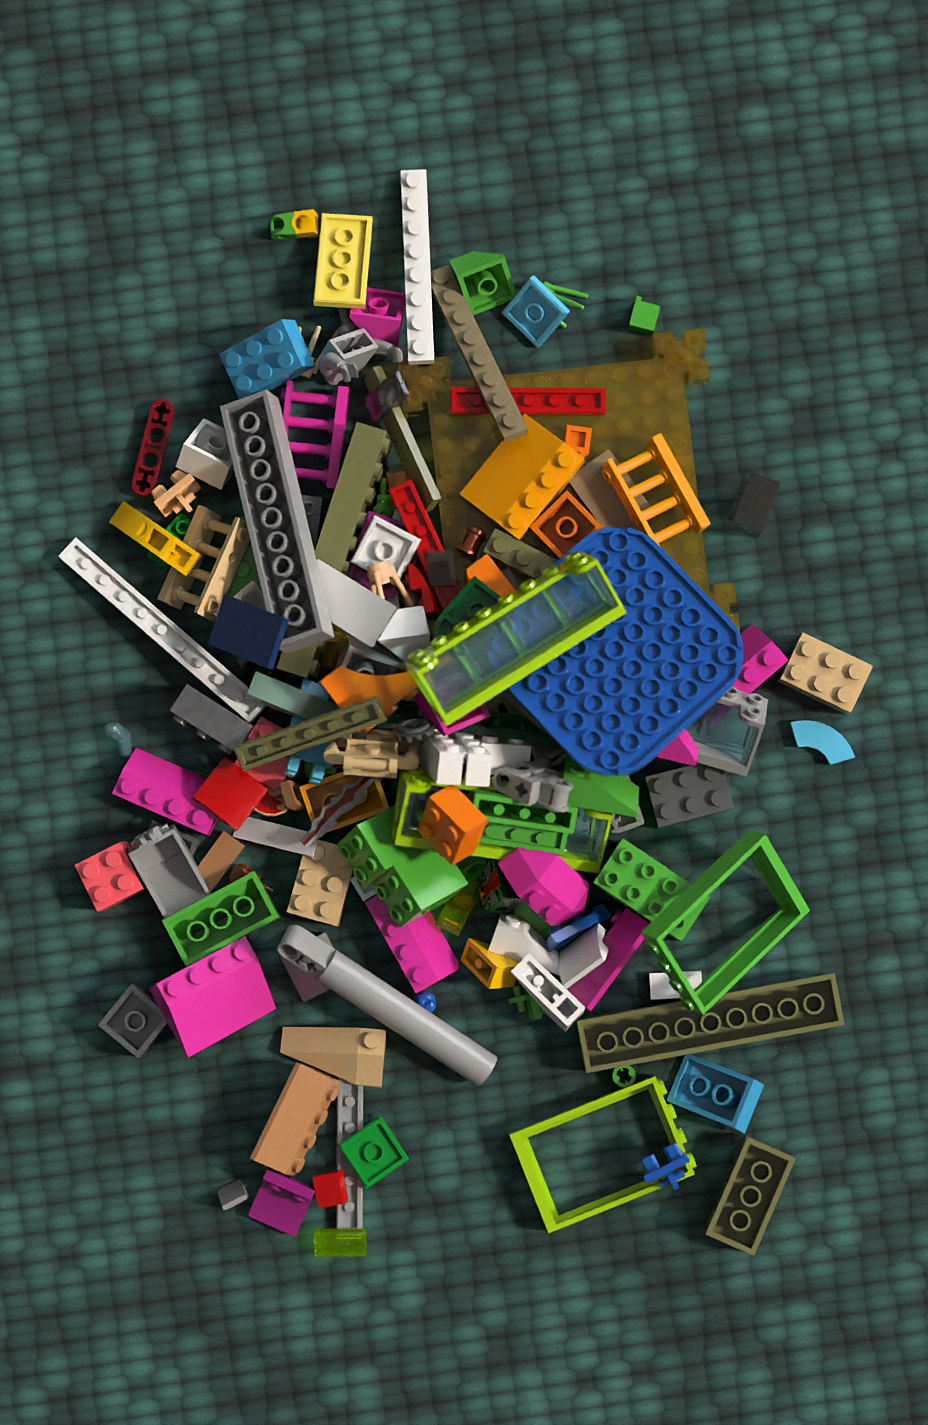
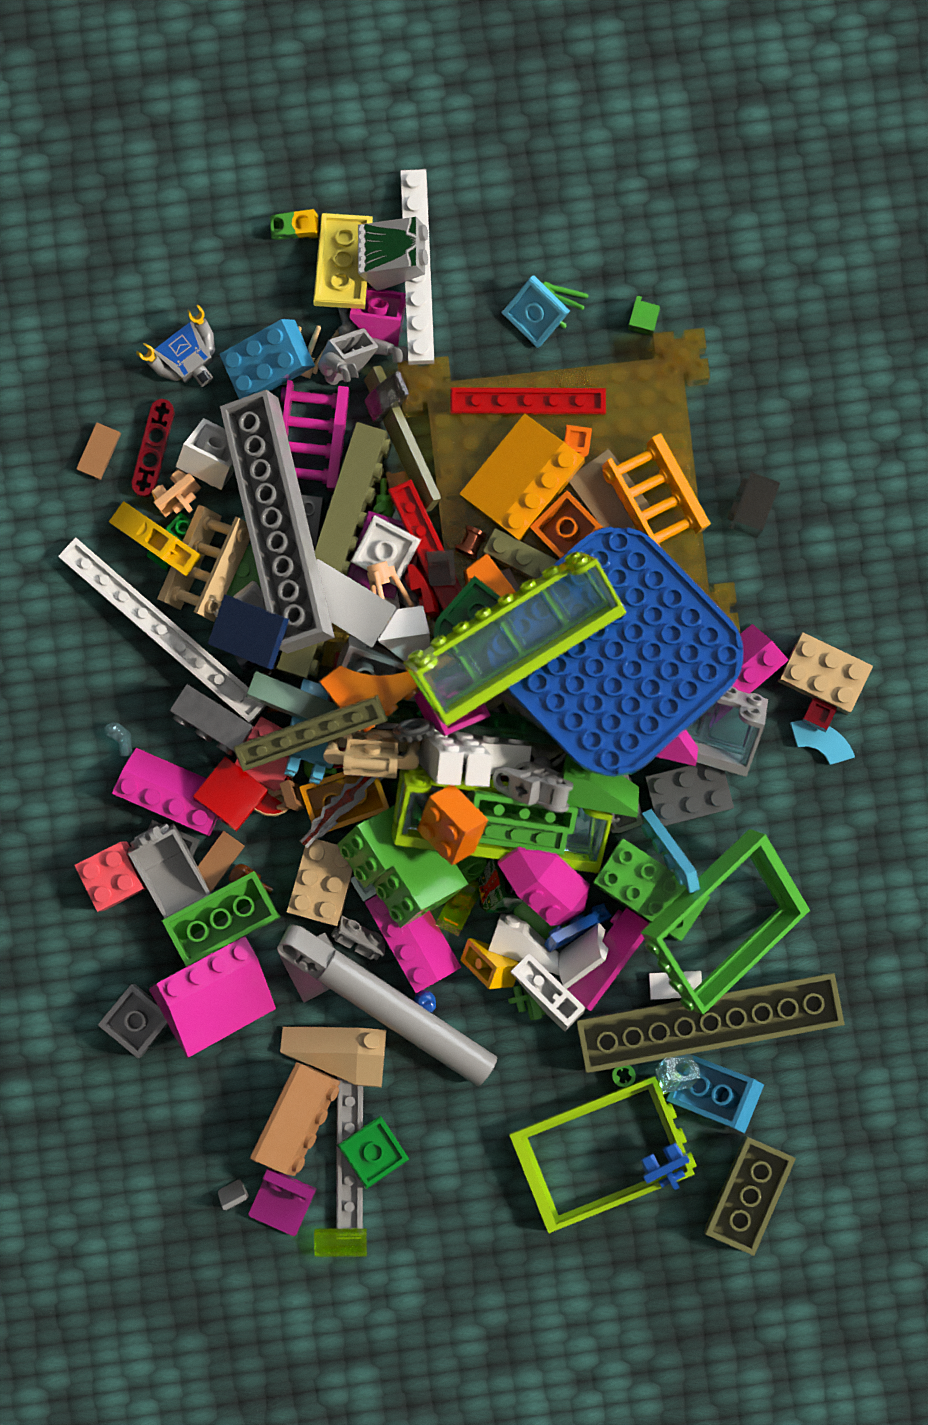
(98, 451): none -> medium nougat tile
(185, 352): none -> torso
(275, 836): white sticker -> none
(330, 1188): red panel -> none
(369, 943): none -> light grey hinge
(392, 251): none -> slope
(477, 355): dark tan plate -> none
(483, 280): bright green slope -> none
(669, 1077): none -> clear light blue brick
(672, 854): none -> medium azure plate
(819, 714): none -> dark red plate

